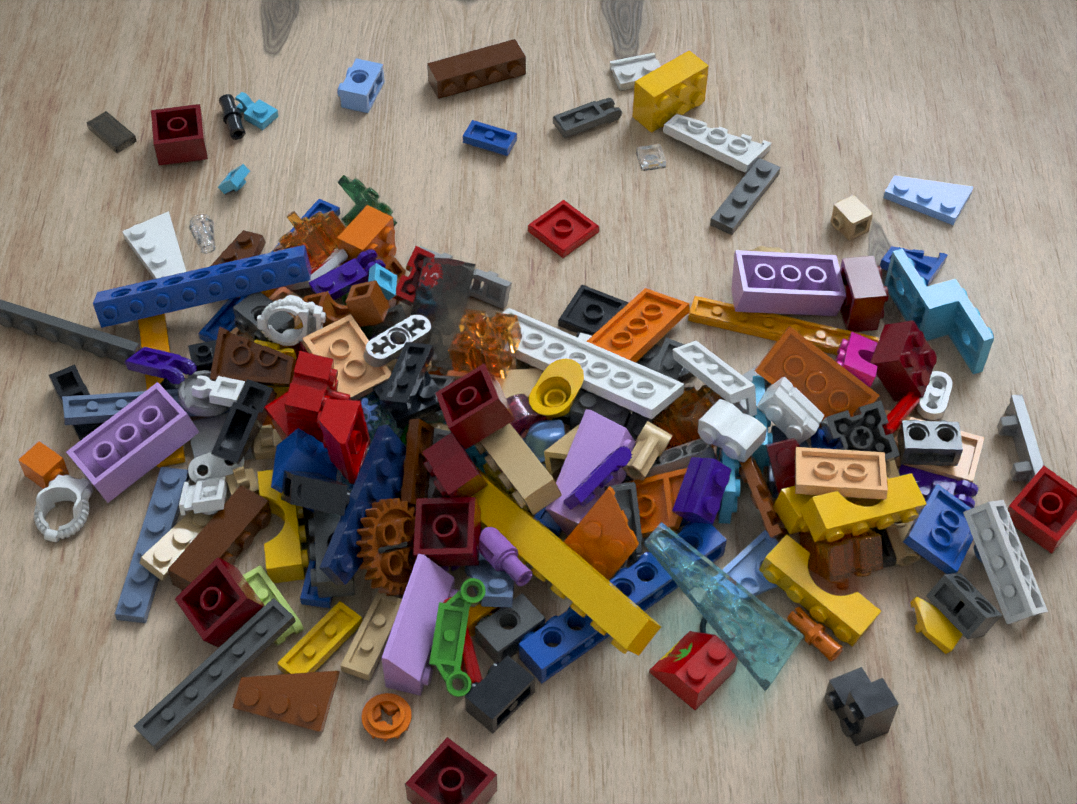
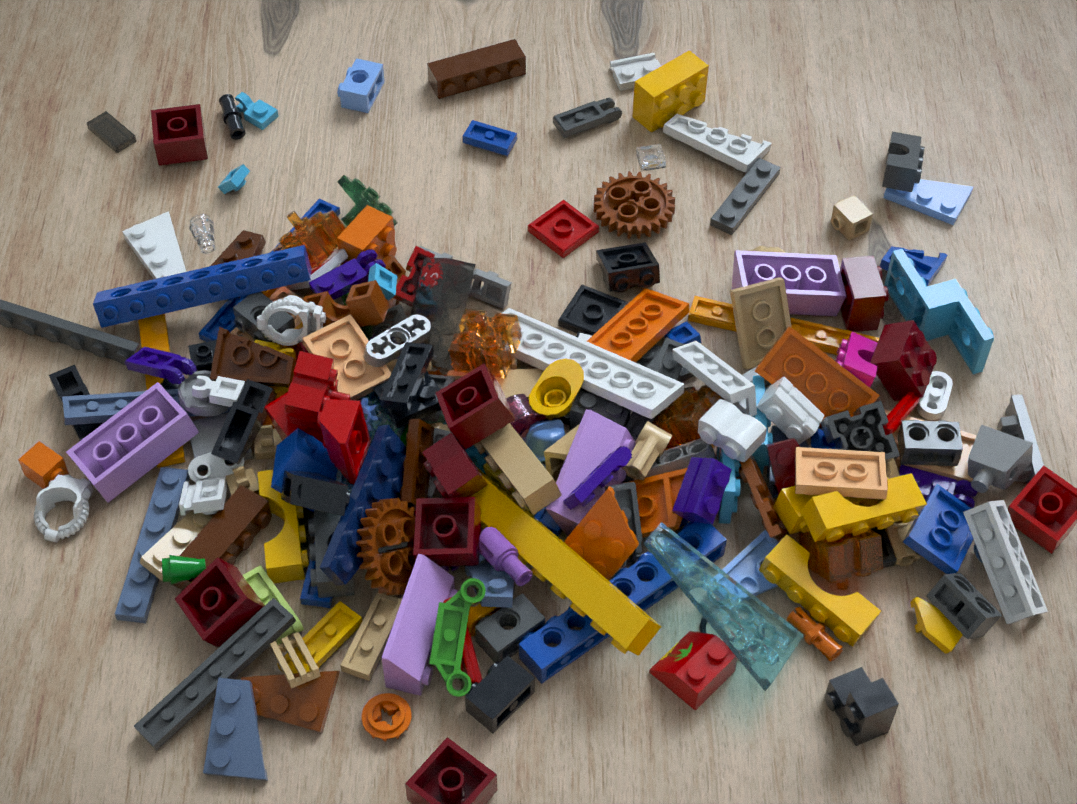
(180, 568): none -> green cone
(234, 735): none -> sand blue wing
(288, 646): none -> tan tile
(628, 267): none -> black plate
(634, 205): none -> dark orange gear
(684, 334): none -> blue plate
(760, 318): none -> tan plate
(903, 162): none -> dark grey arch
(997, 459): none -> light grey torso

